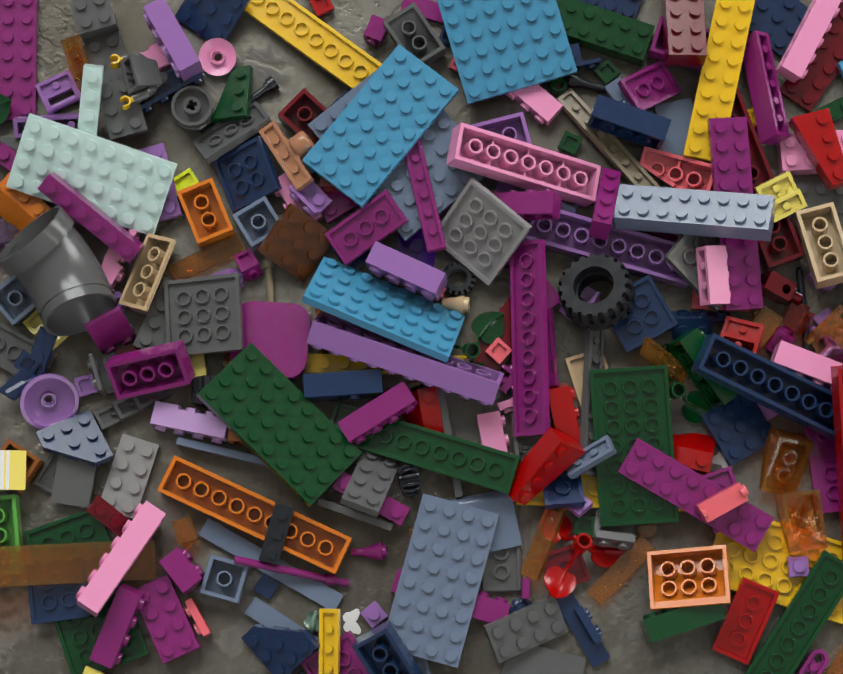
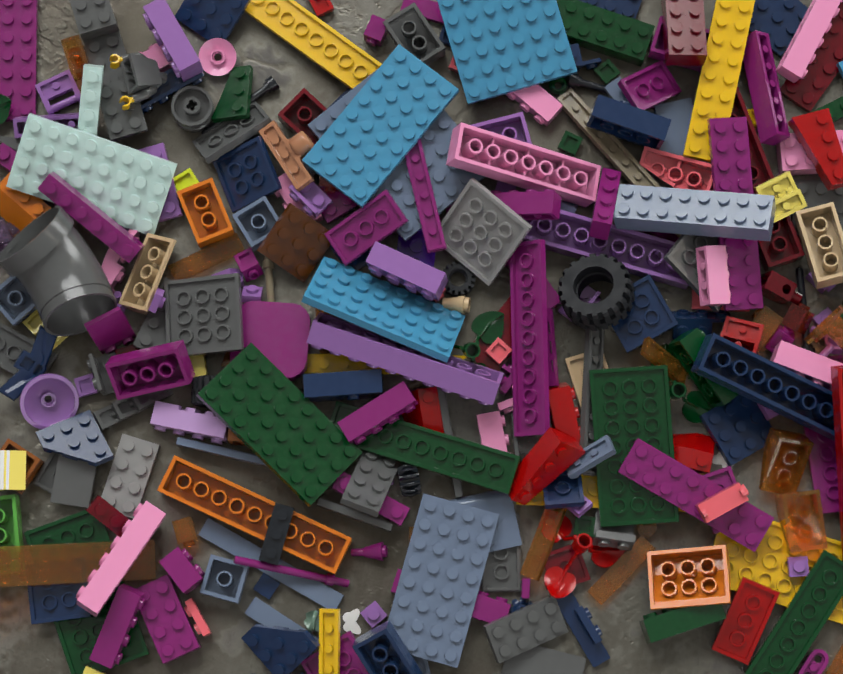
(157, 301): none -> medium lavender plate
(252, 293): none -> medium lavender plate

